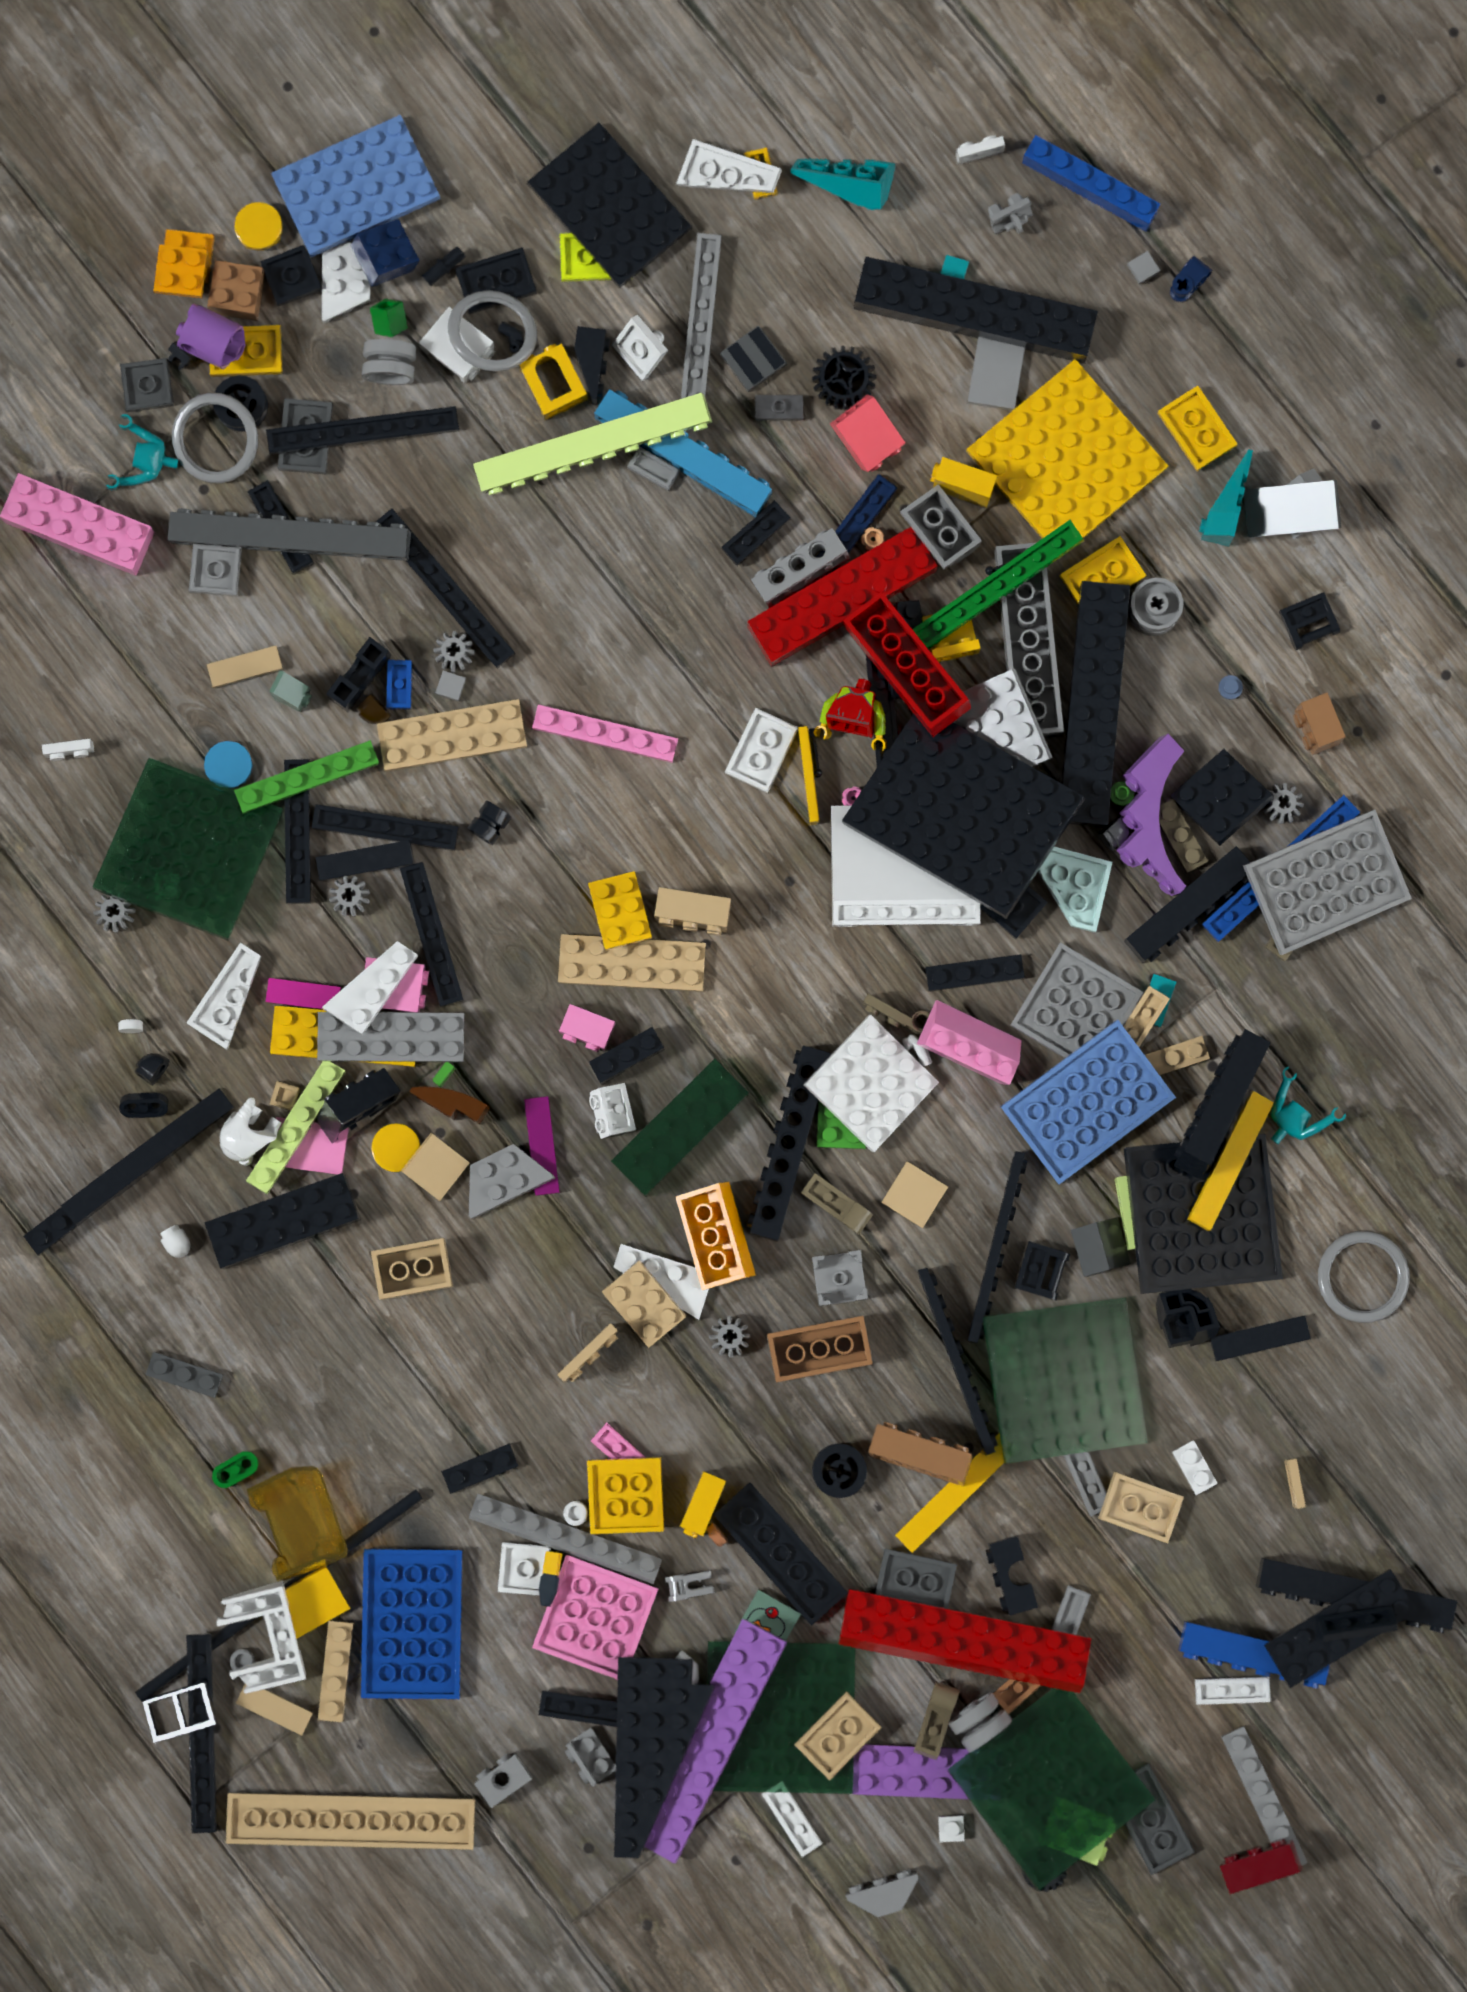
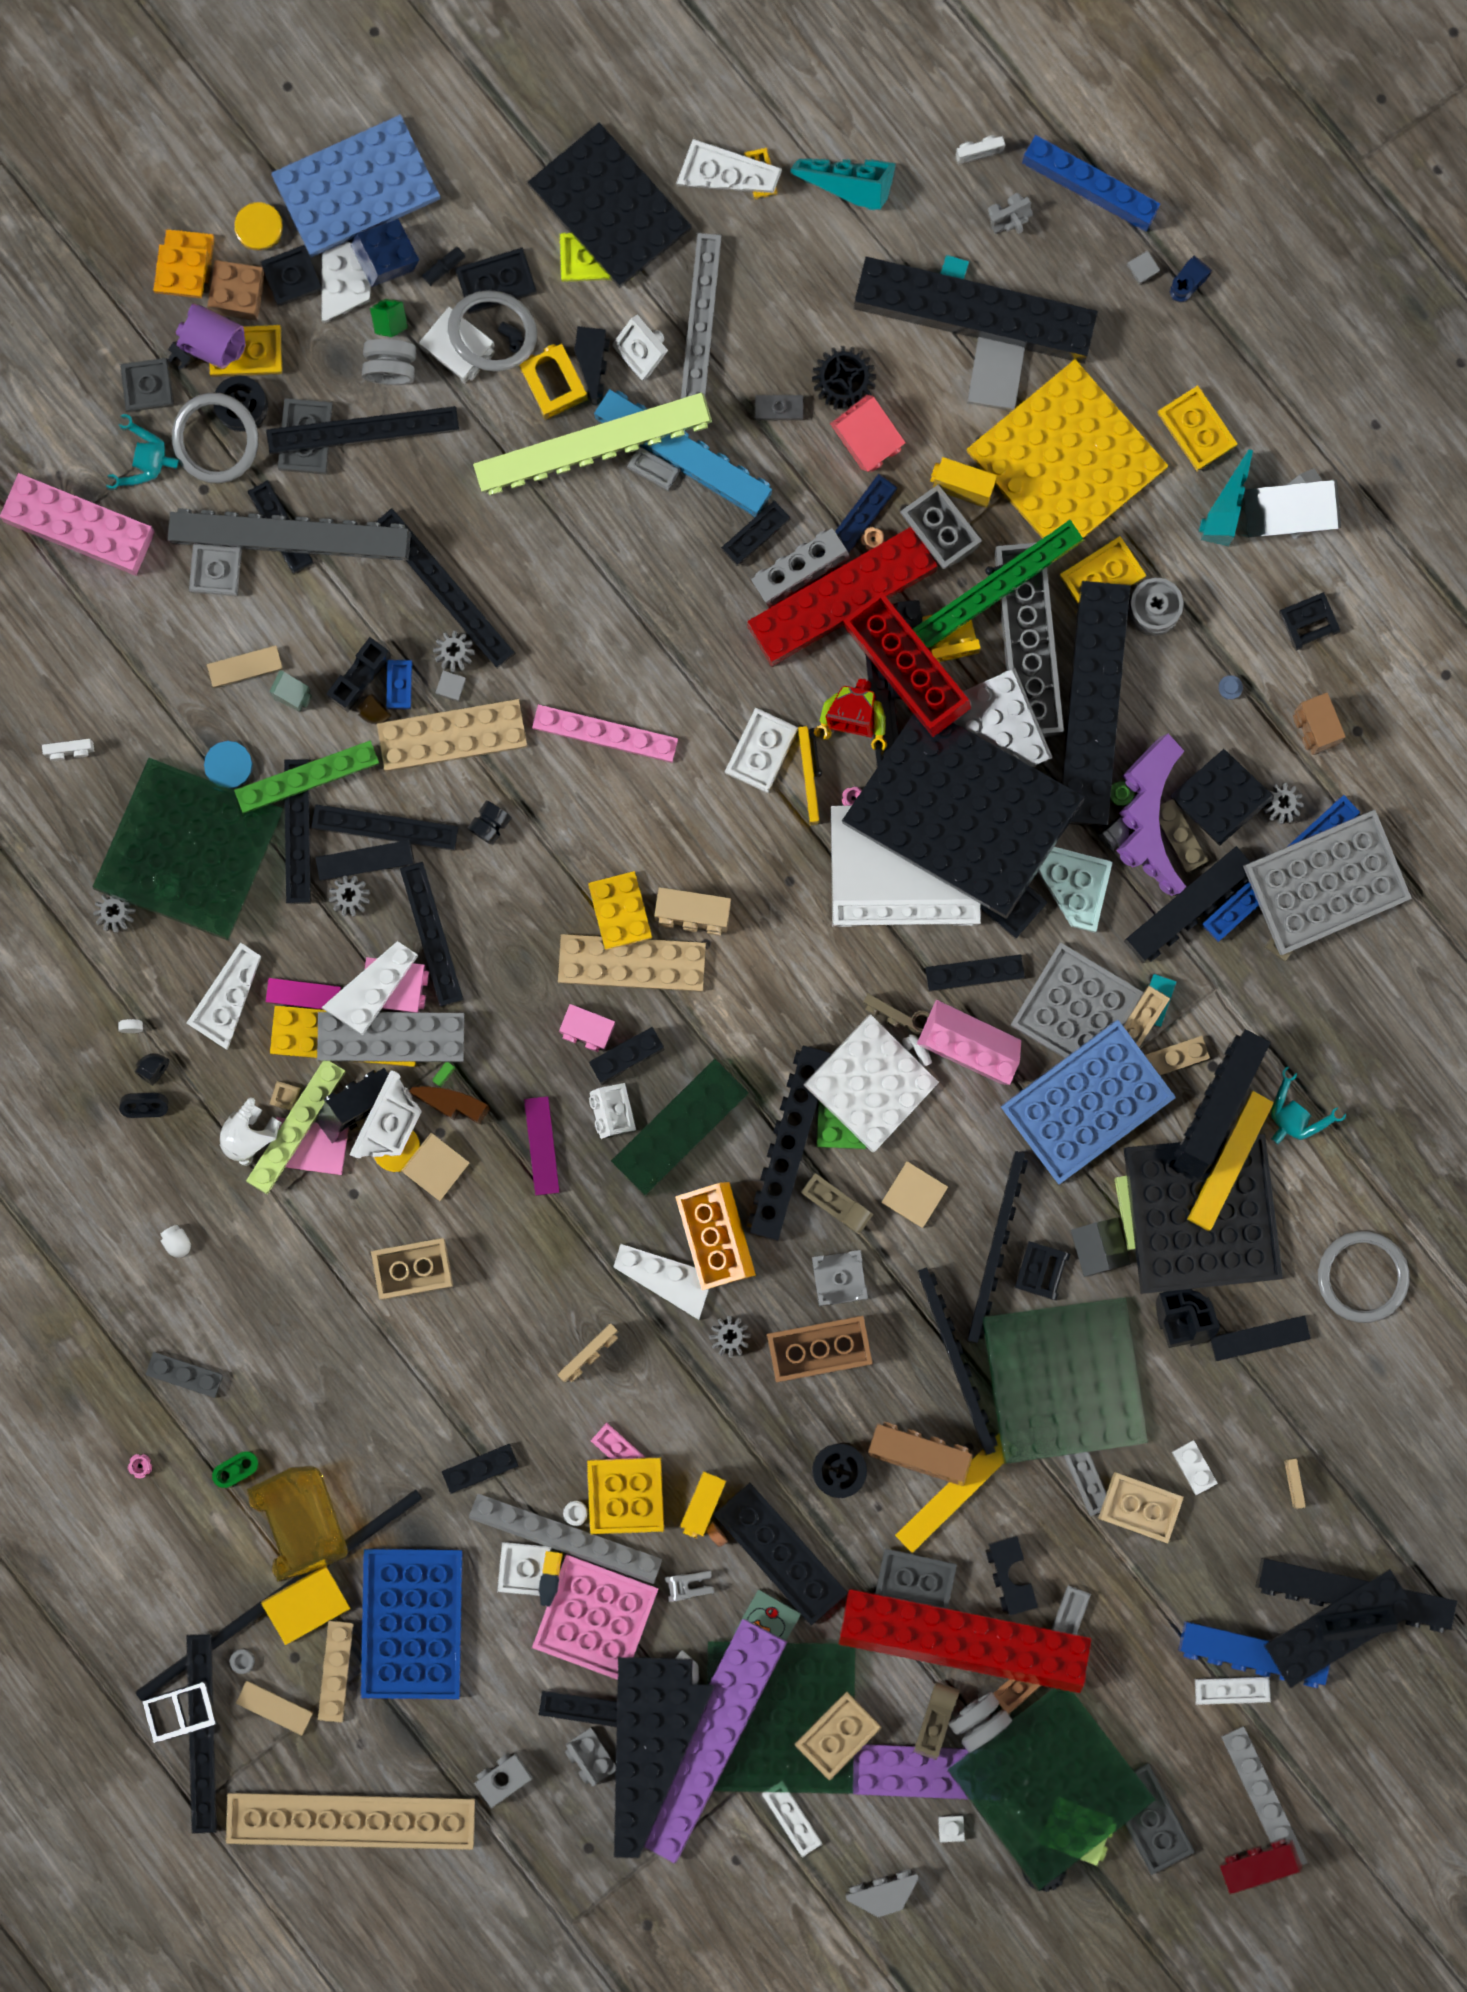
(128, 1171): black slope -> none
(146, 1466): none -> bright pink plate
(282, 1221): black brick -> none
(287, 1662): white wedge -> none
(388, 1122): none -> white wing
(503, 1178): light grey wing -> none
(644, 1303): tan plate -> none
(753, 358): tile -> none

